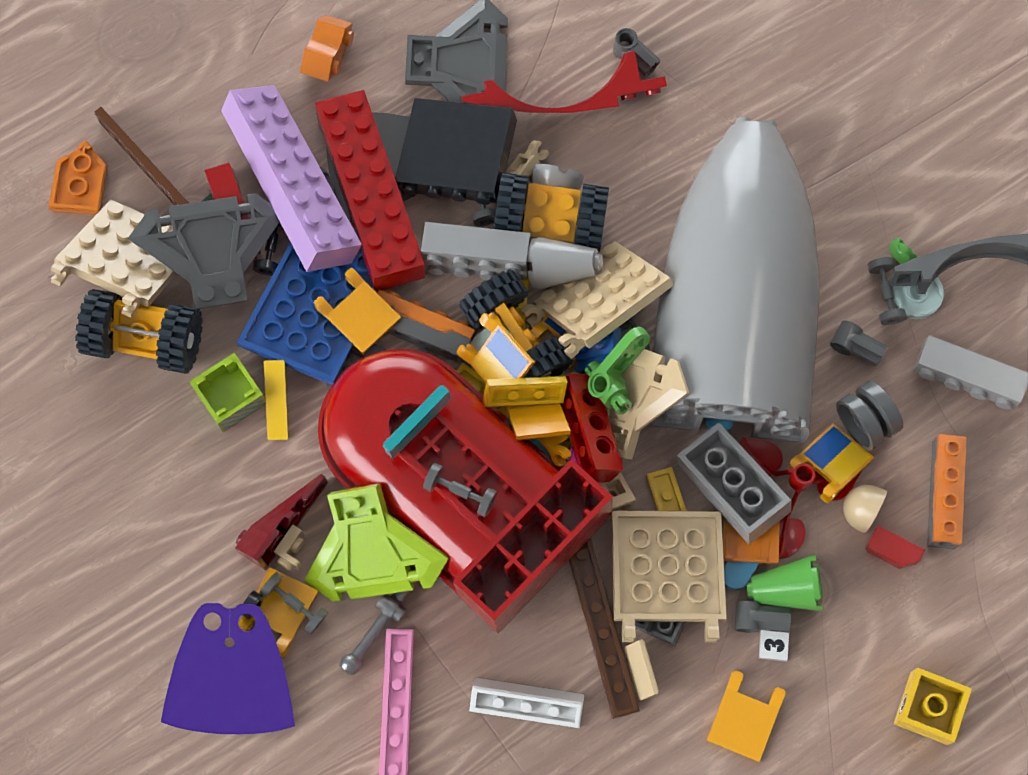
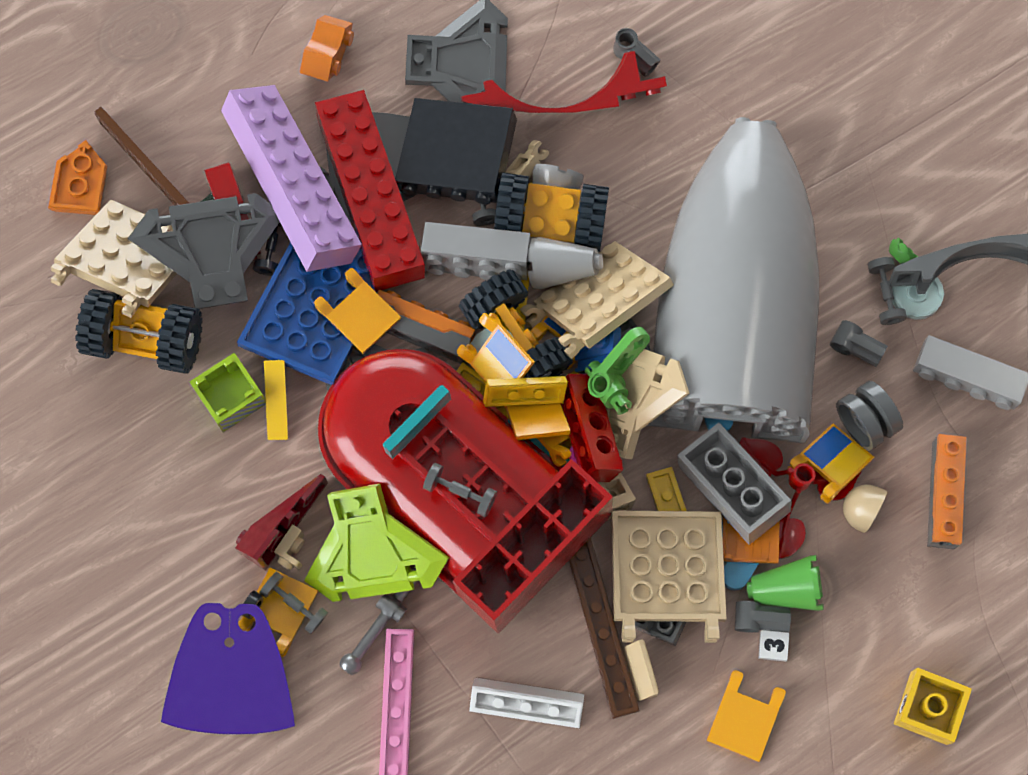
(893, 548): red piece -> none

